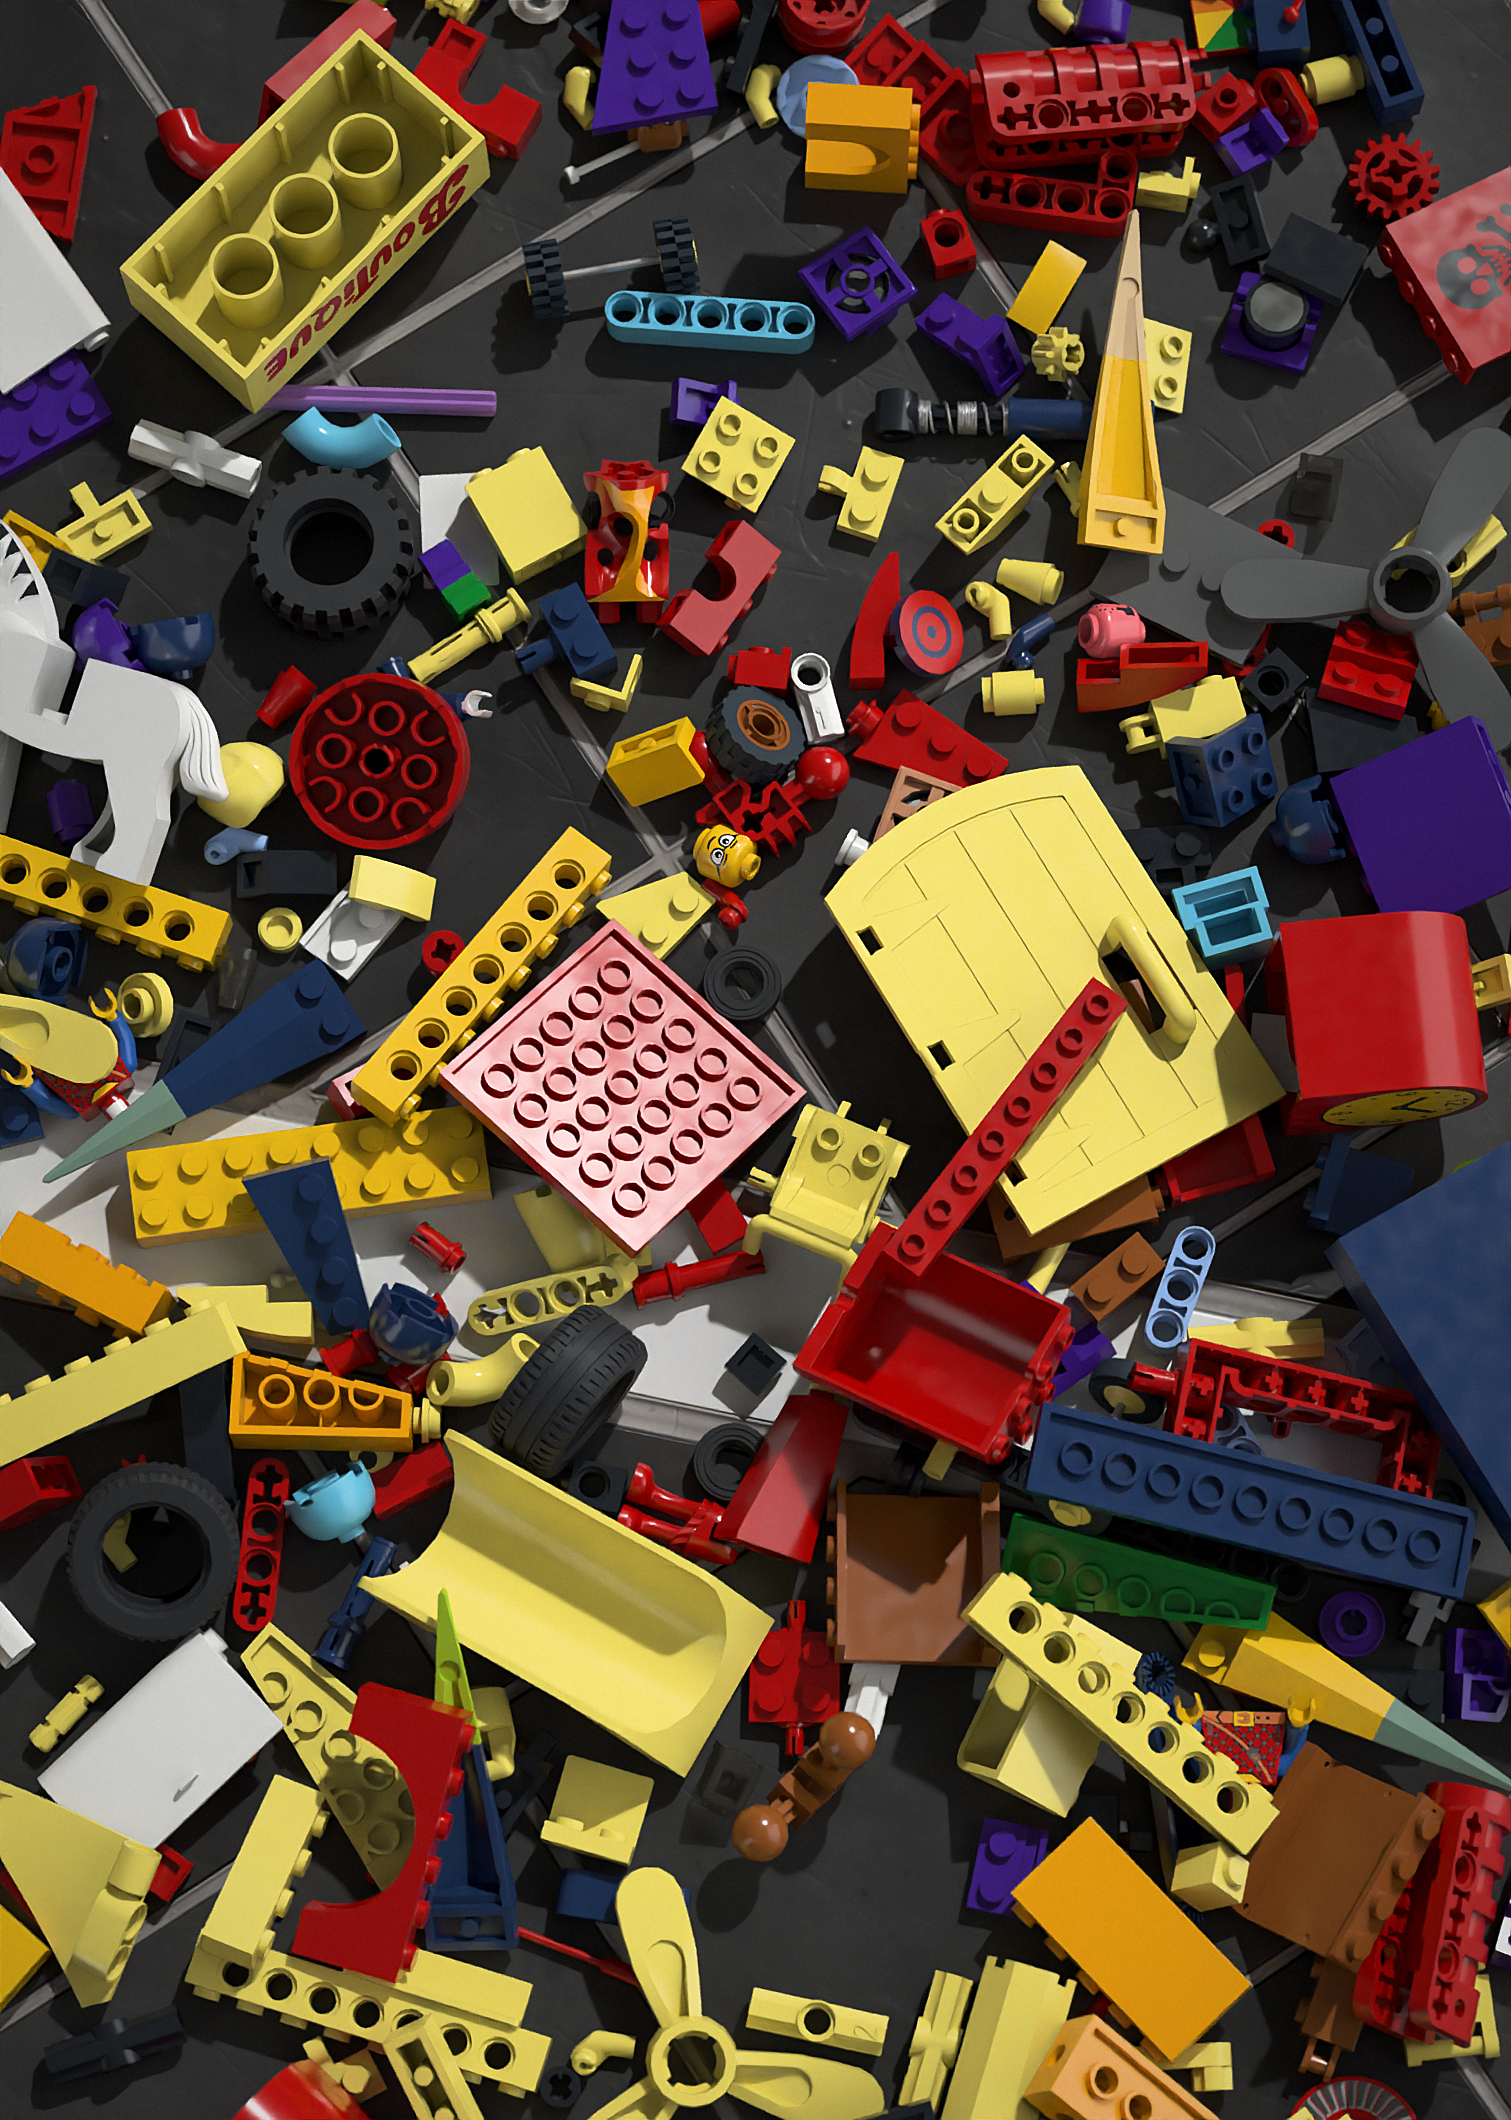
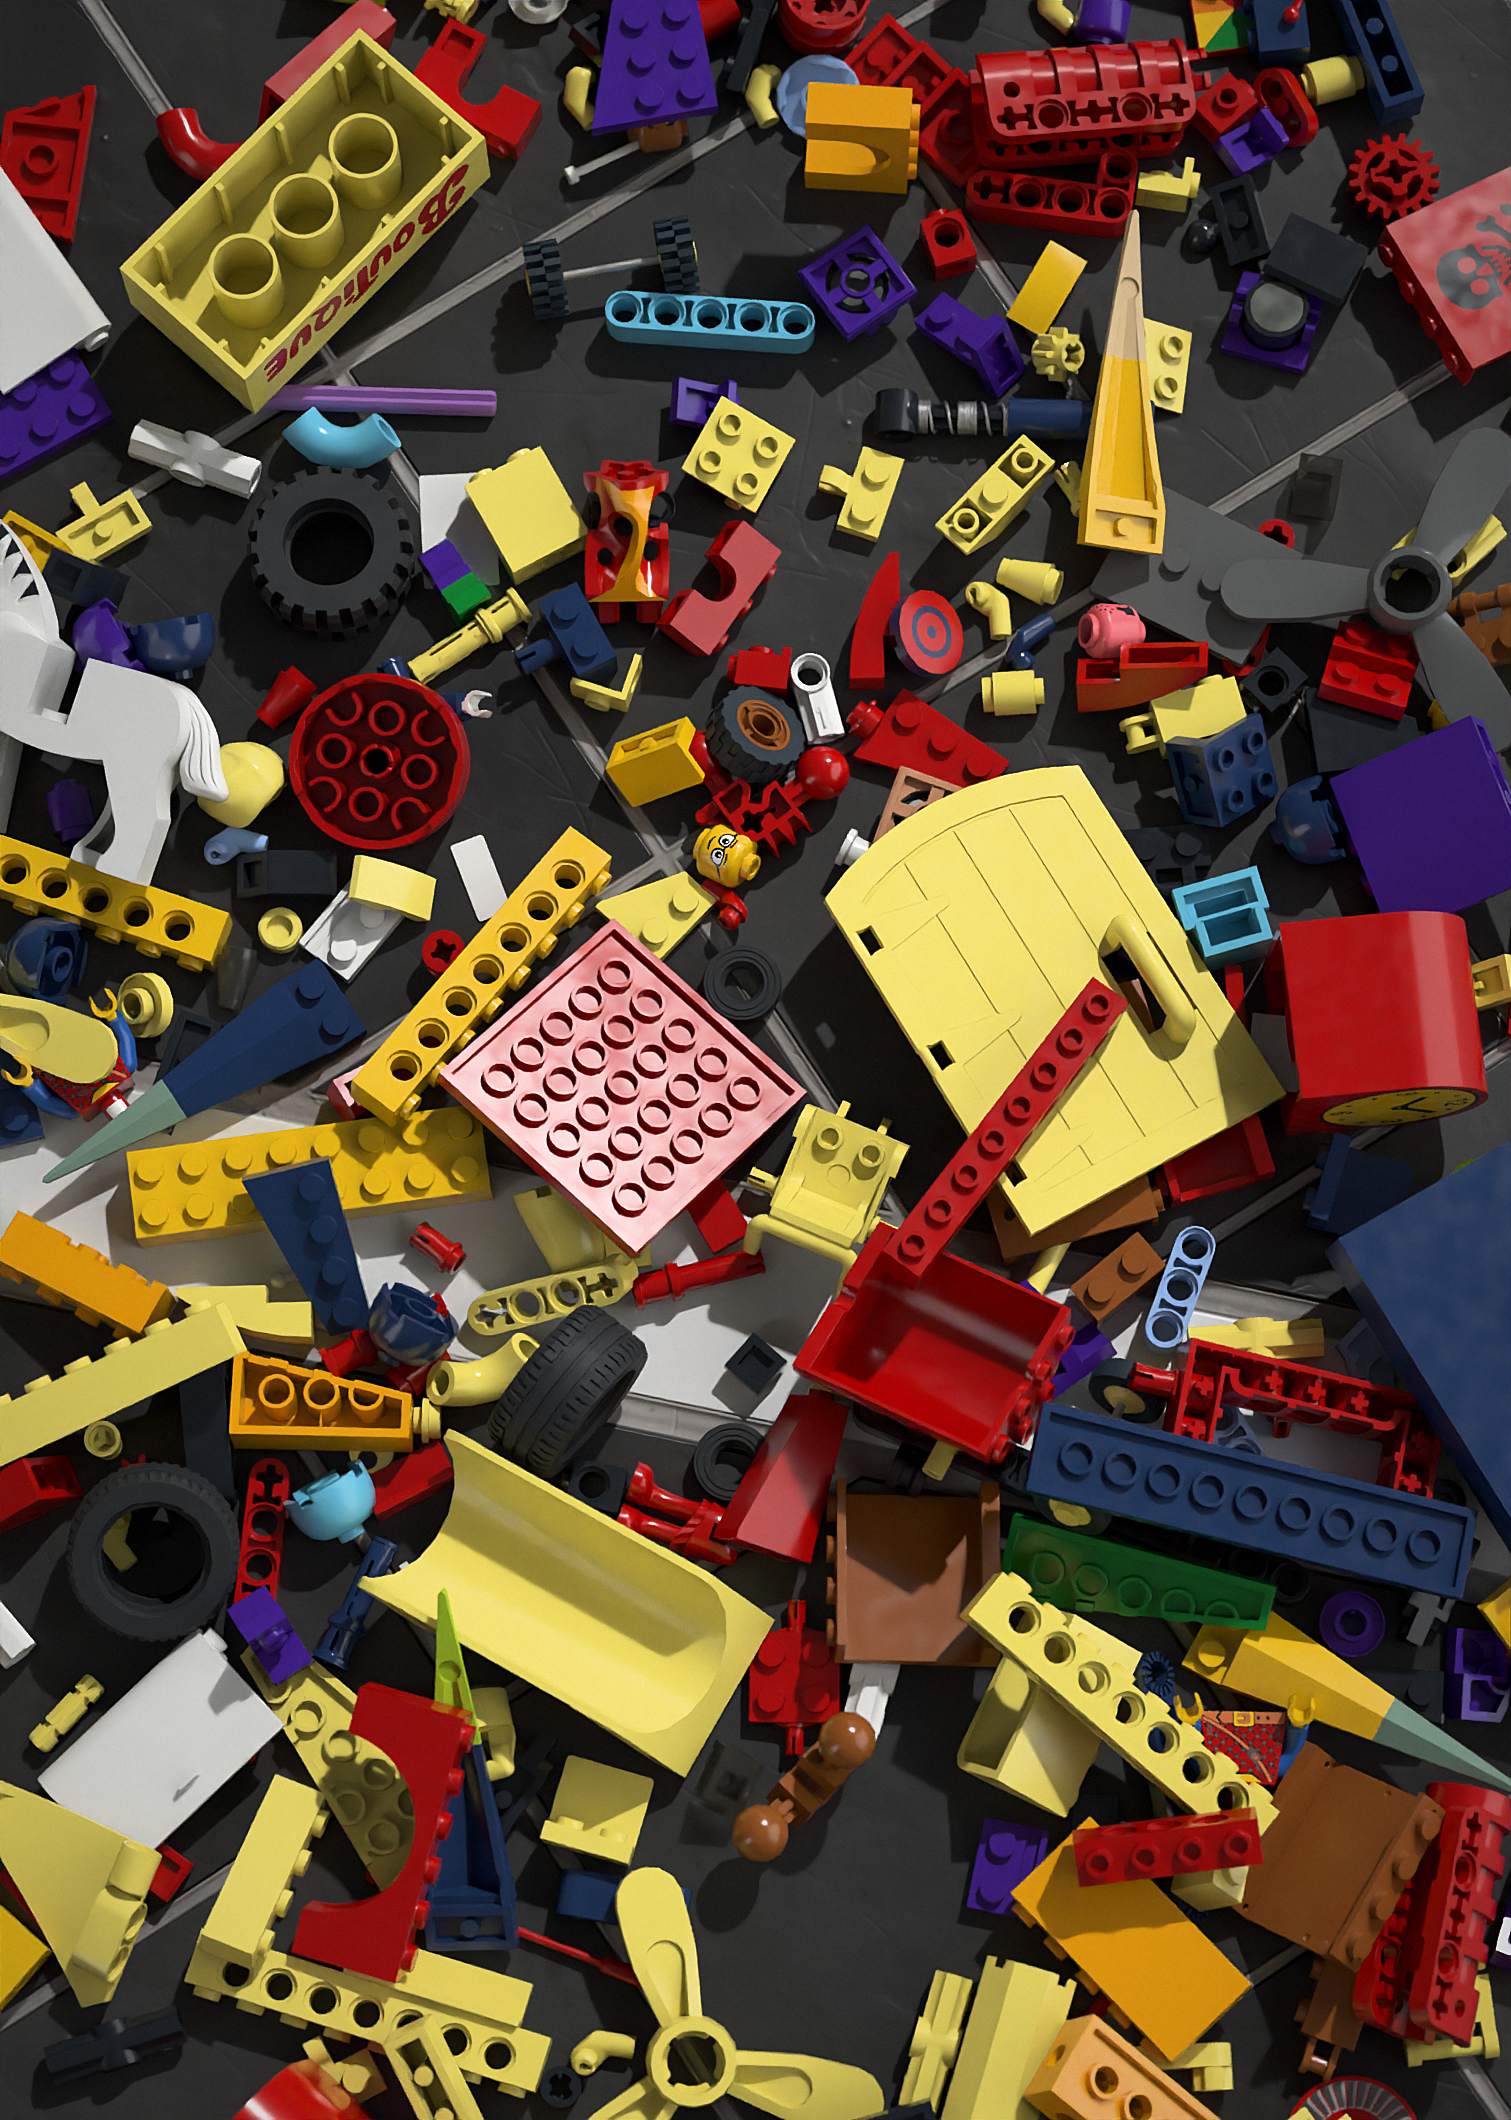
(103, 1440): none -> light yellow pin
(270, 1635): none -> dark purple bracket
(479, 876): none -> white sticker
(786, 2015): light yellow piece -> none
(1167, 1847): none -> red brick

